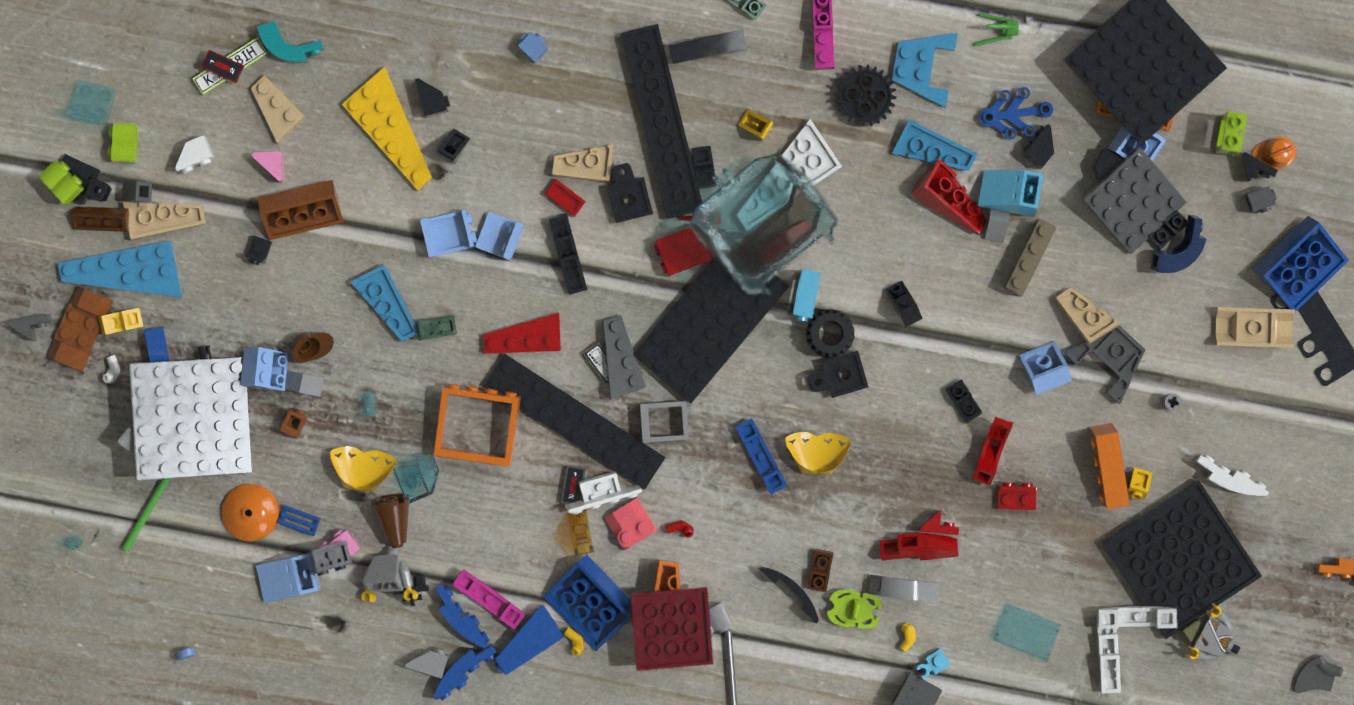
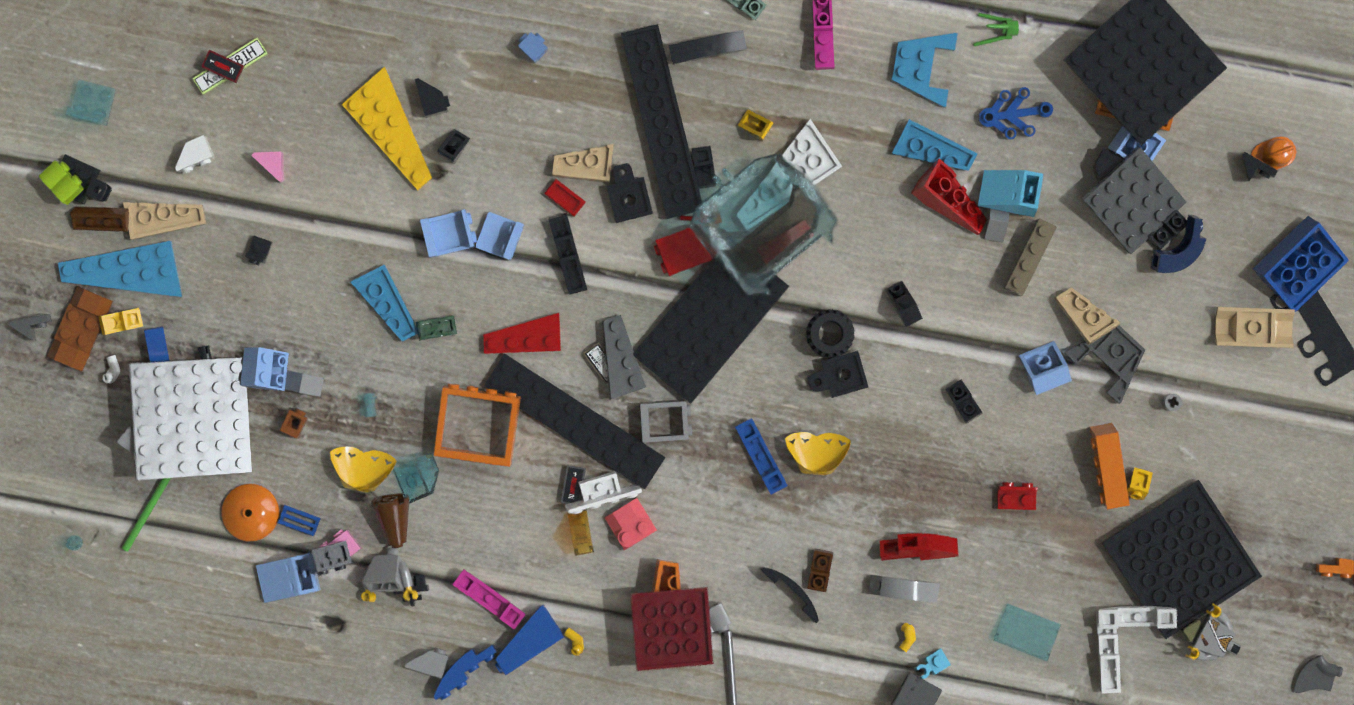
(124, 143): lime brick -> none
(137, 191): dark grey brick -> none
(186, 653): medium blue tile -> none
(276, 45): teal arch -> none
(276, 108): tan wing -> none
(300, 210): dark orange slope -> none
(310, 346): reddish brown piece -> none
(465, 625): blue slope -> none
(590, 602): blue slope -> none
(682, 527): red arm -> none
(806, 295): medium azure window -> none
(853, 609): lime shield -> none
(879, 84): black gear -> none
(933, 526): red slope -> none
(991, 450): red arch -> none
(1041, 148): black slope -> none
(1228, 140): lime window -> none
(1236, 482): white slope -> none
(1261, 200): dark grey brick -> none

